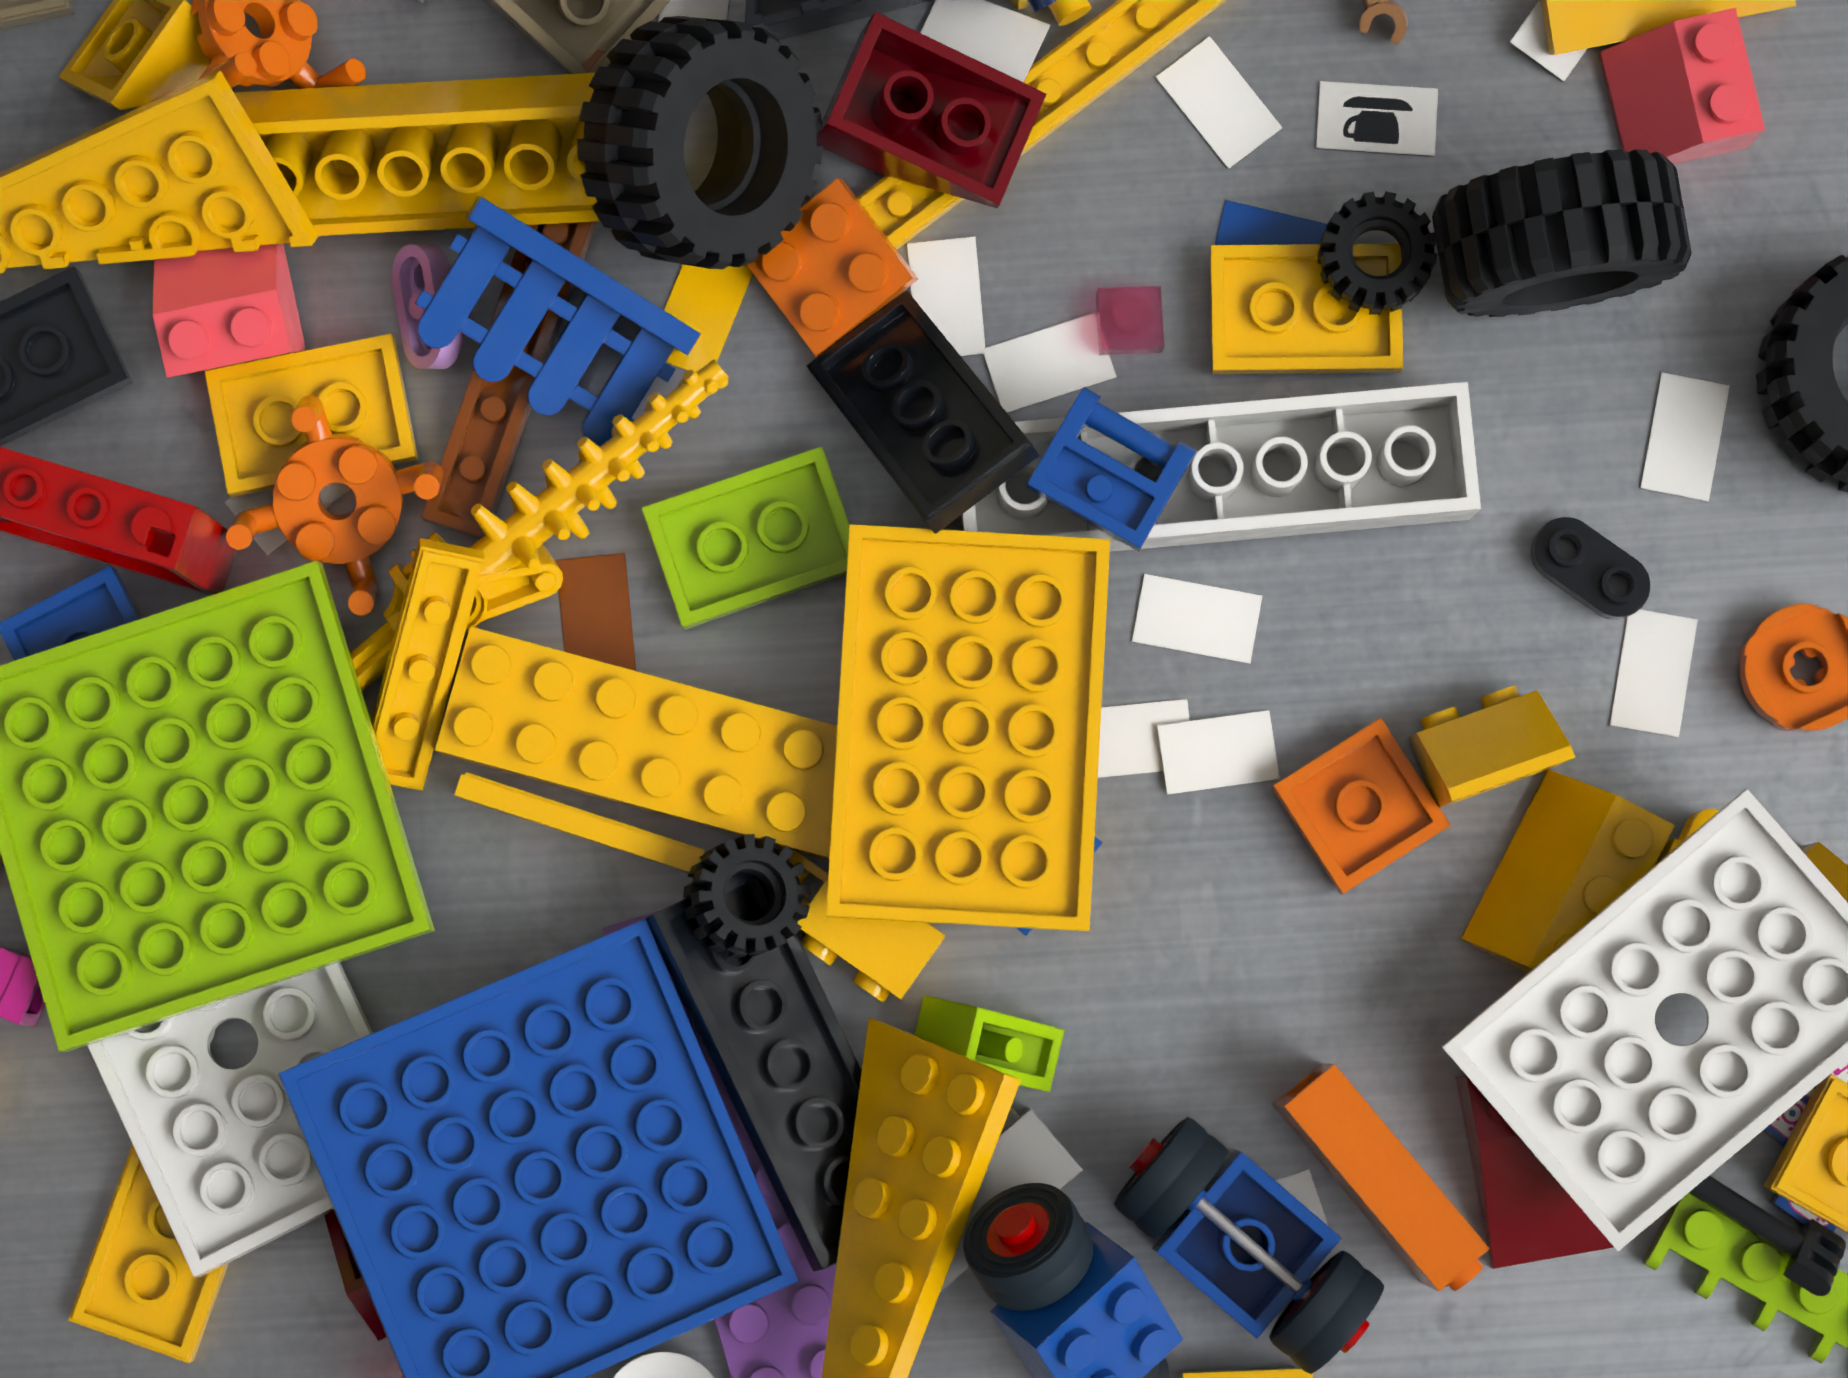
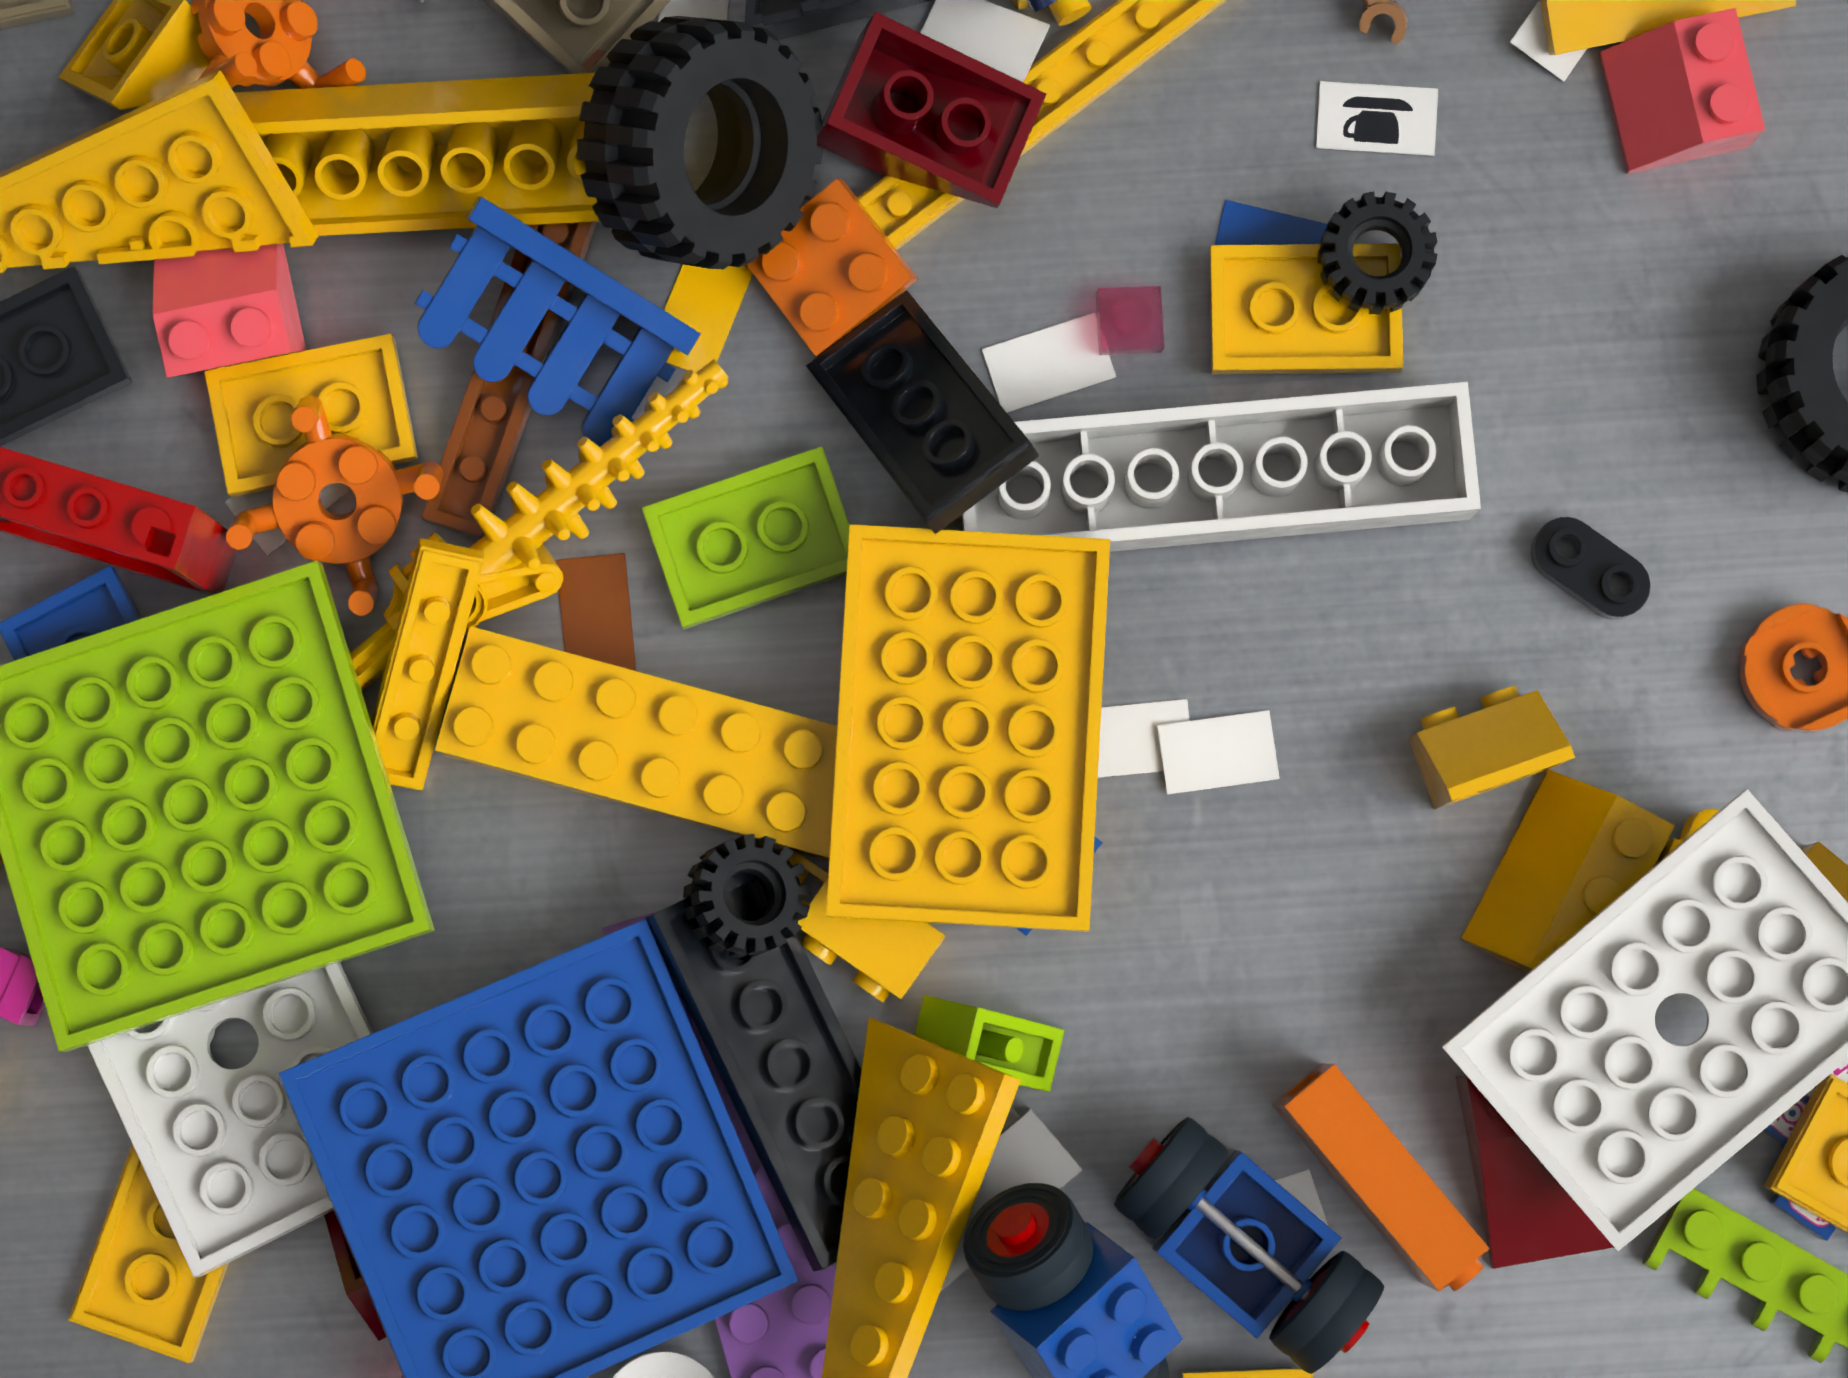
(417, 269): lavender plate -> none
(577, 822): yellow tile -> none
(950, 290): white sticker -> none
(1100, 486): blue plate -> none
(1197, 618): white sticker -> none
(1219, 102): white sticker -> none
(1360, 806): orange plate -> none
(1561, 233): black tyre -> none
(1653, 672): white sticker -> none
(1685, 436): white sticker -> none
(1812, 1252): black hinge -> none

